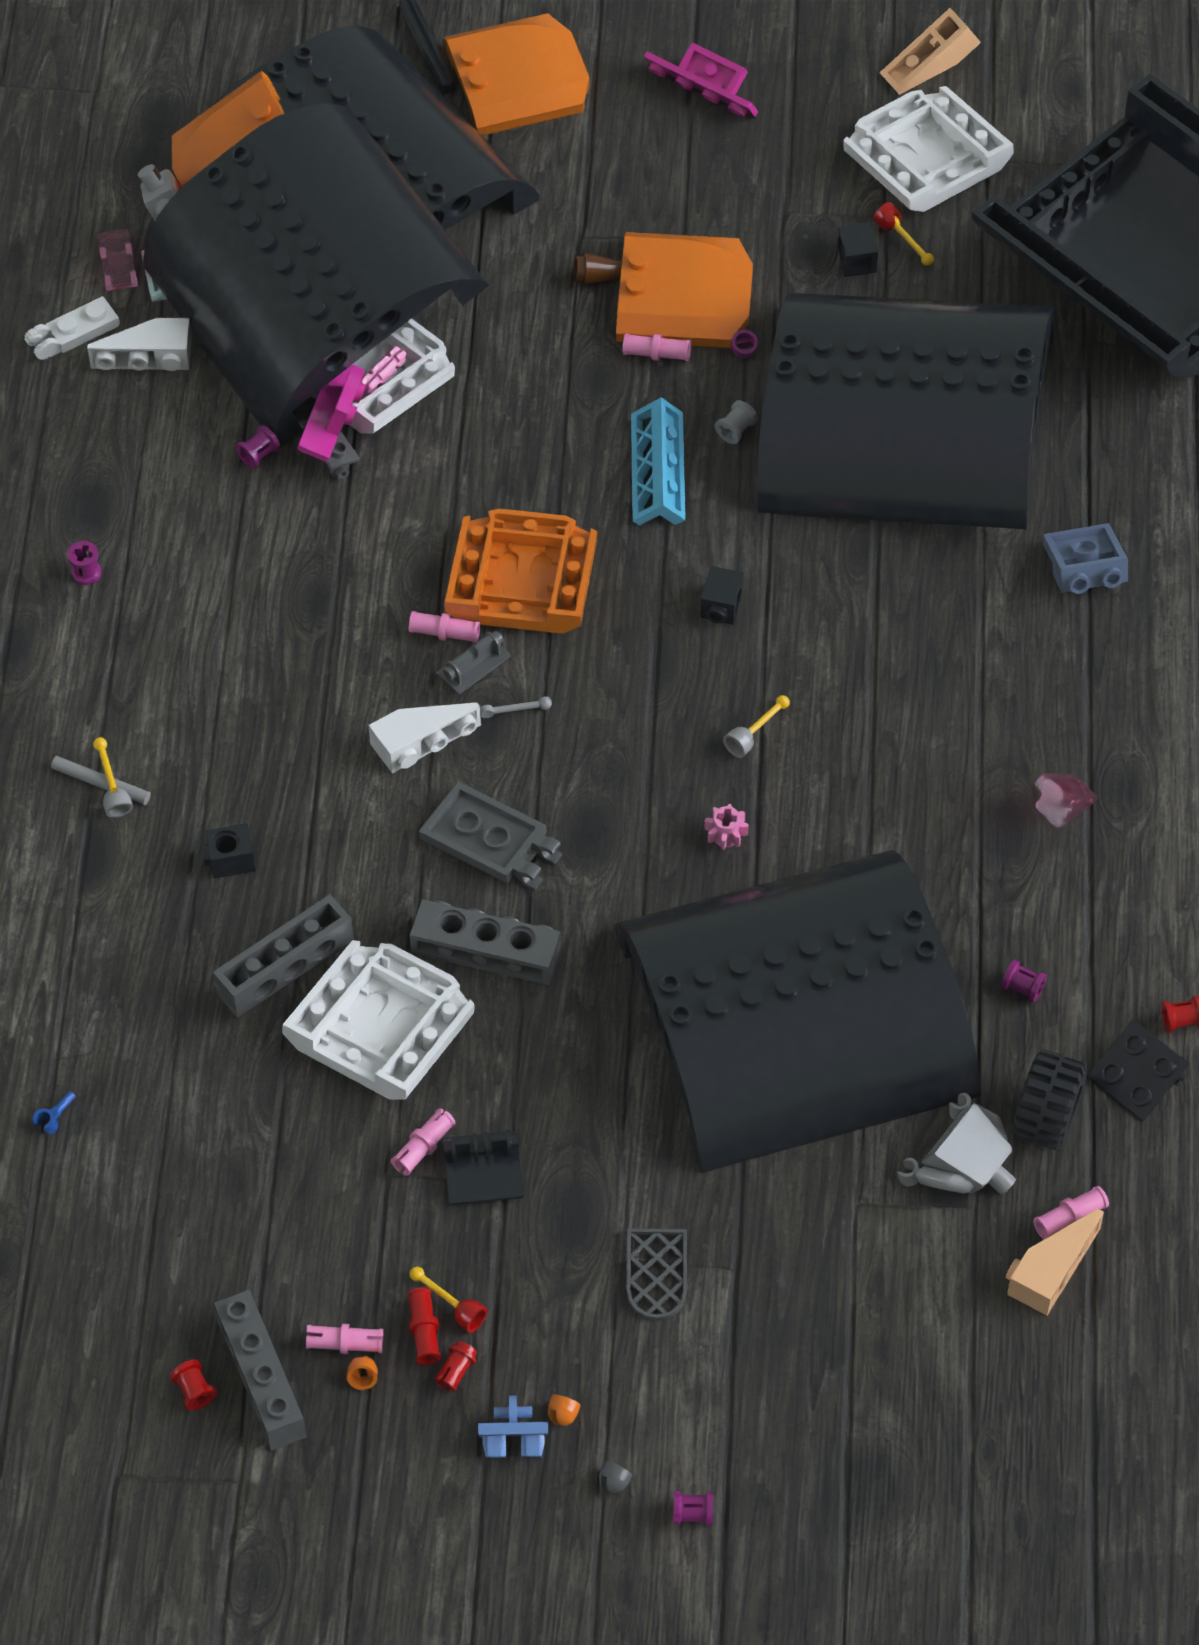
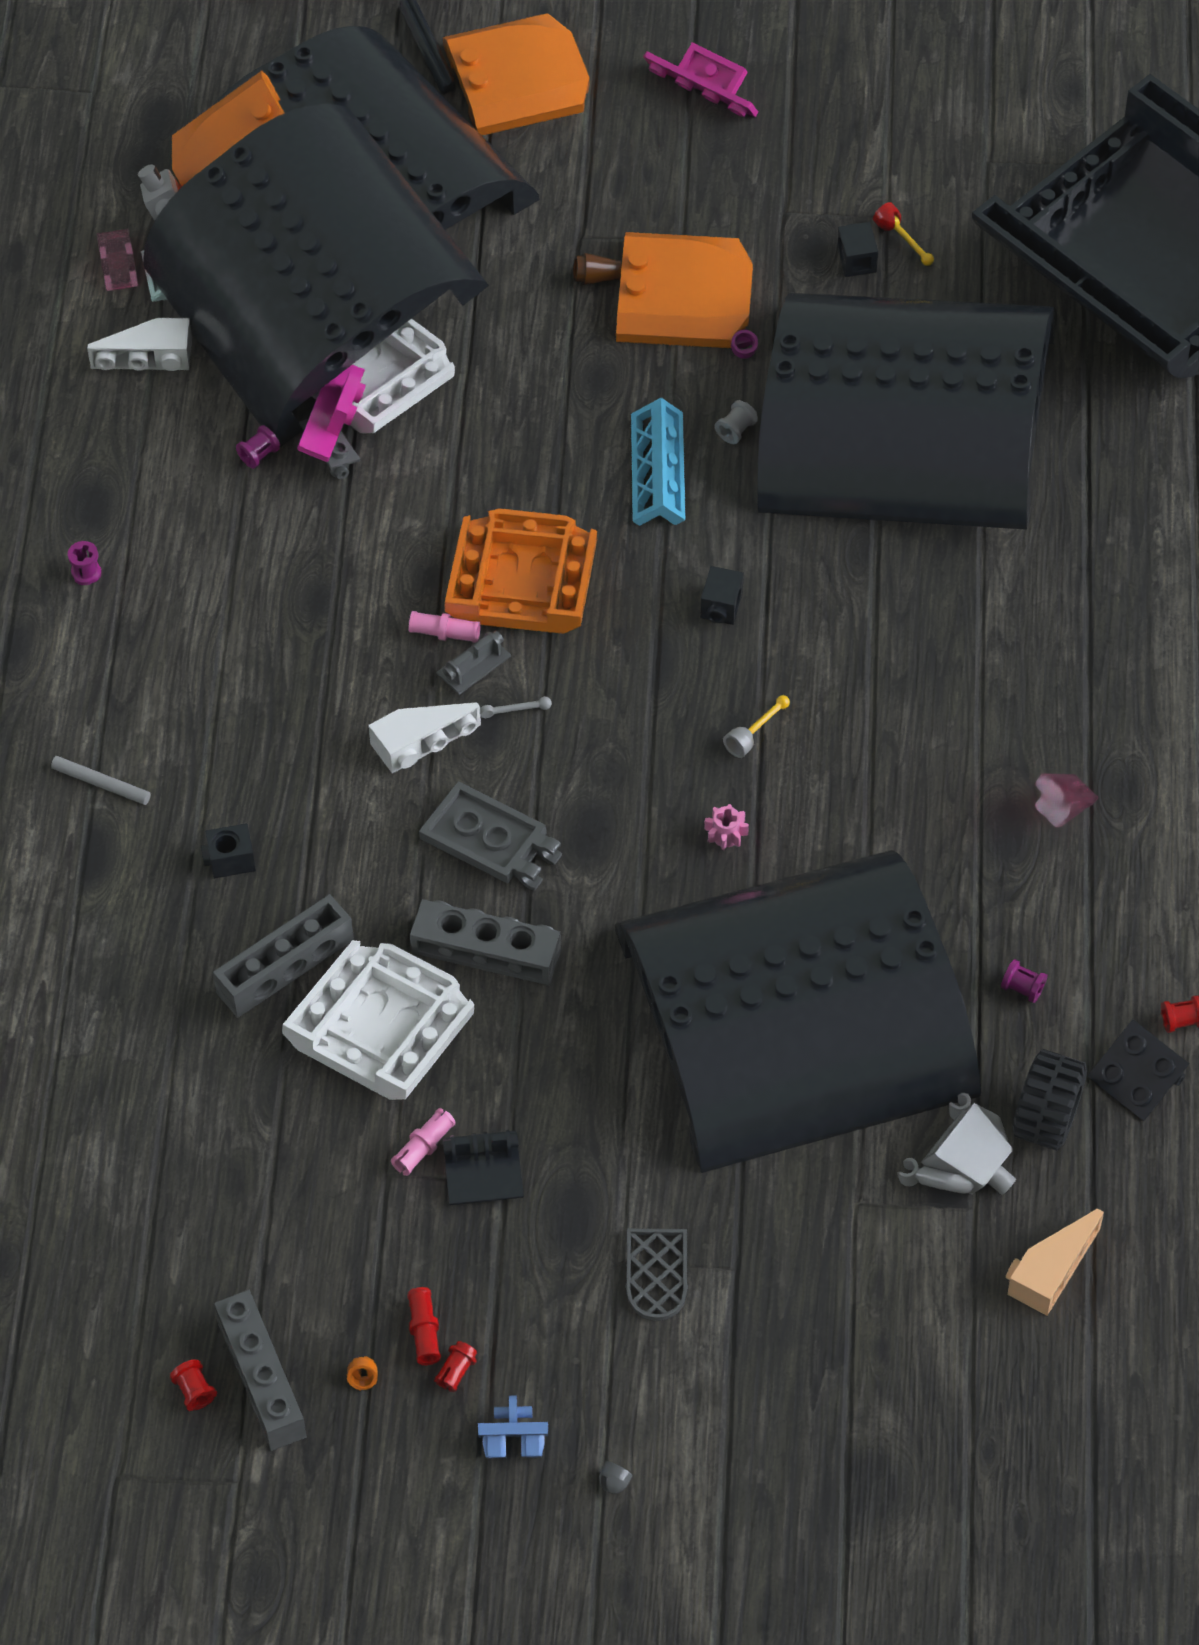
(53, 1113): blue hand -> none
(72, 329): white hinge -> none
(116, 800): hinge -> none
(344, 1338): bright pink pin -> none
(383, 369): bright pink axle -> none
(468, 1313): red hinge -> none
(562, 1410): orange hinge -> none
(656, 347): bright pink pin -> none
(693, 1508): magenta bush -> none
(927, 147): white wedge -> none
(931, 53): light nougat slope -> none
(1070, 1211): bright pink pin -> none
(1086, 558): sand blue plate -> none

